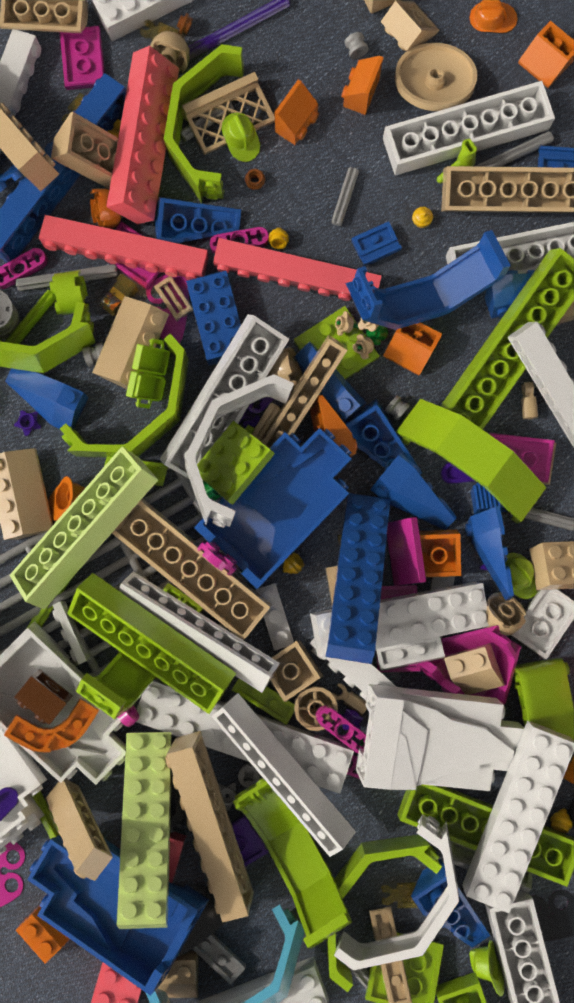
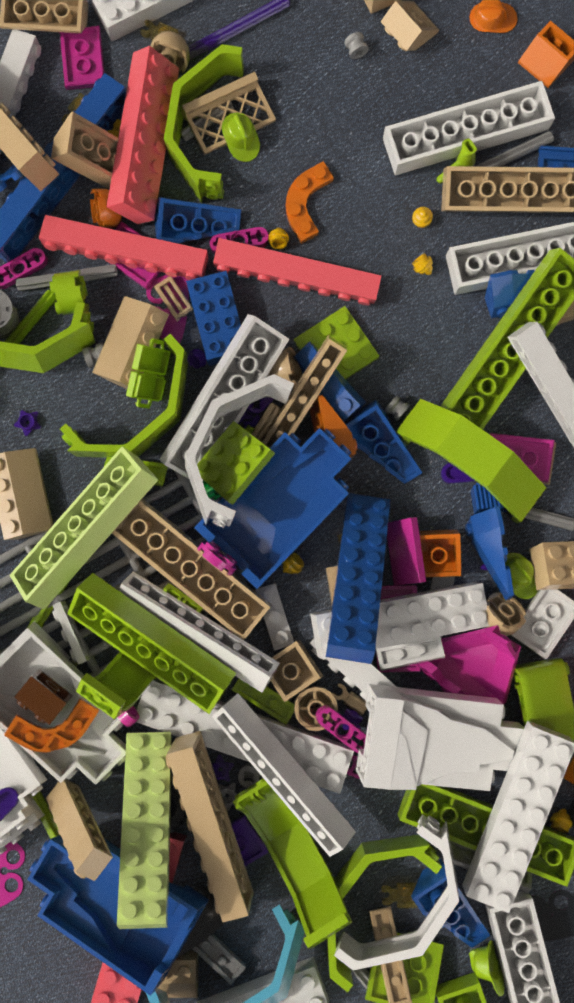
(41, 936): orange slope -> none
(50, 398): blue wedge -> none
(63, 497): orange piece -> none
(113, 299): clear yellow leg -> none
(184, 23): dark orange plate -> none
(196, 358): none -> dark purple plate
(226, 767): none -> dark purple plate
(255, 173): dark orange plate -> none
(296, 113): orange slope -> none
(297, 197): none -> orange plate
(345, 196): light grey axle -> none
(362, 84): orange slope -> none
(363, 345): tan plant -> none
(376, 244): blue plate -> none
(412, 346): orange slope -> none
(412, 494): blue wedge -> none
(423, 264): none -> yellow plate
(433, 294): blue panel -> none
(435, 76): tan dish -> none
(474, 669): tan slope -> none
(529, 401): tan bar -> none

